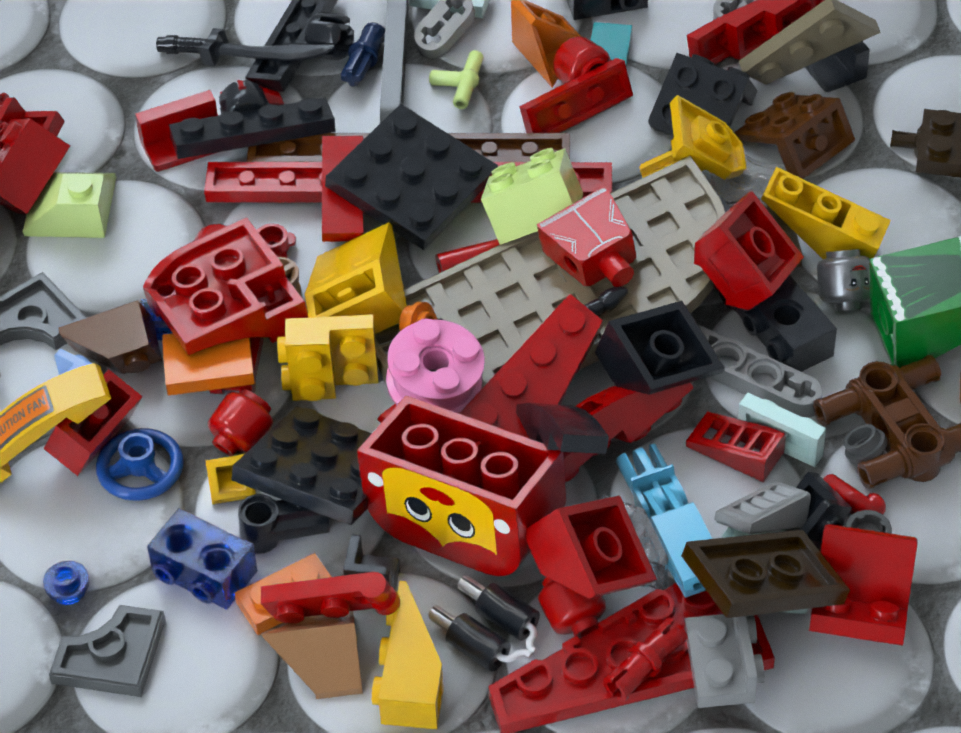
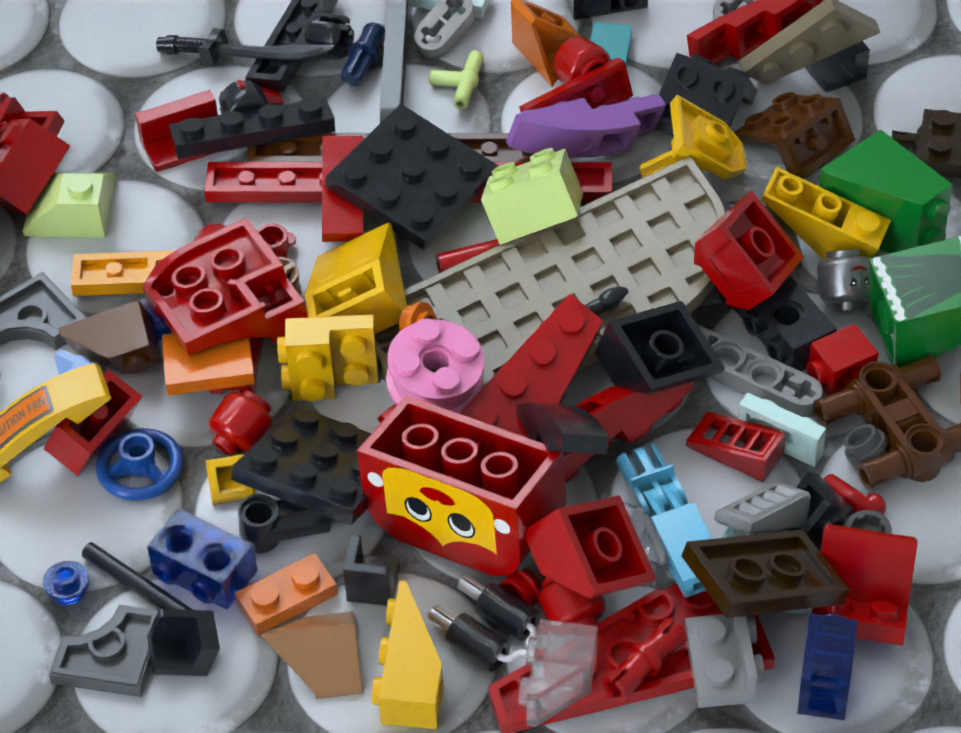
(113, 272): none -> light orange plate
(131, 578): none -> black bar
(183, 642): none -> black panel
(329, 597): red plate -> none
(523, 585): none -> red plate
(561, 669): none -> clear slope
(586, 130): none -> medium lavender slope
(590, 240): torso -> none
(827, 666): none -> clear blue brick
(840, 358): none -> red brick
(894, 185): none -> green slope

